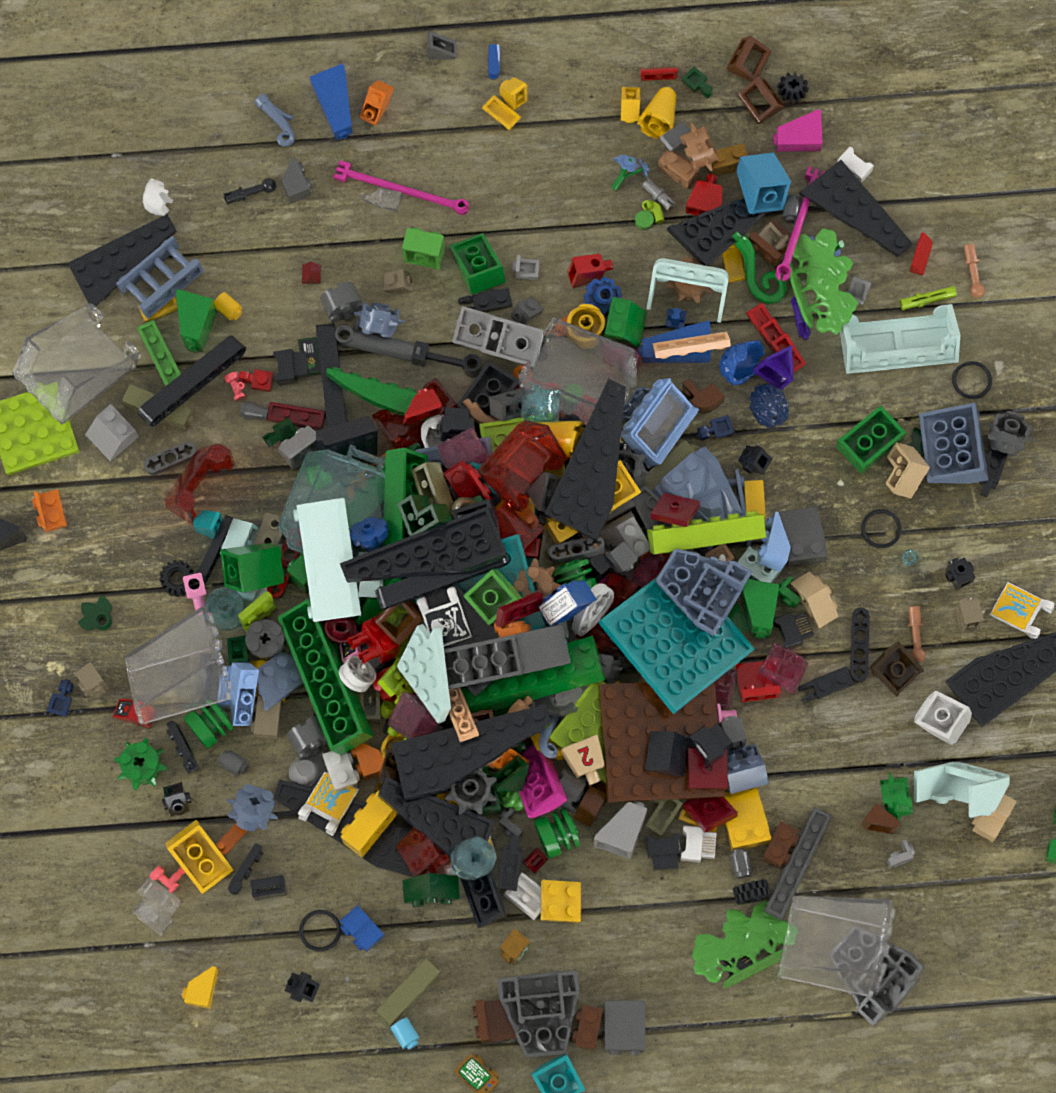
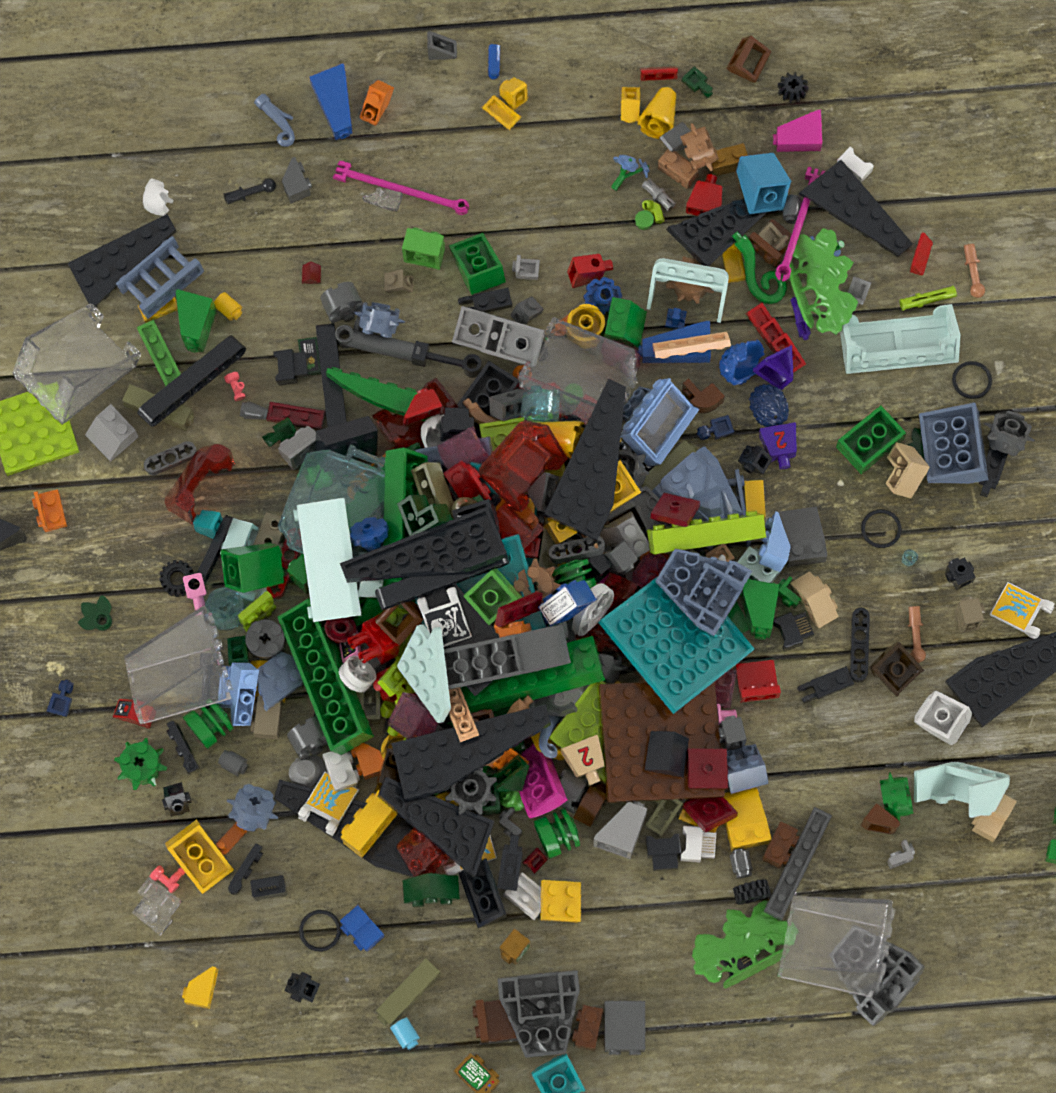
(91, 682): dark tan brick -> none
(260, 380): red plate -> none
(483, 862): clear light blue brick -> none
(710, 743): black piece -> none
(768, 93): reddish brown tile -> none
(780, 443): none -> dark purple torso
(784, 667): clear pink slope -> none

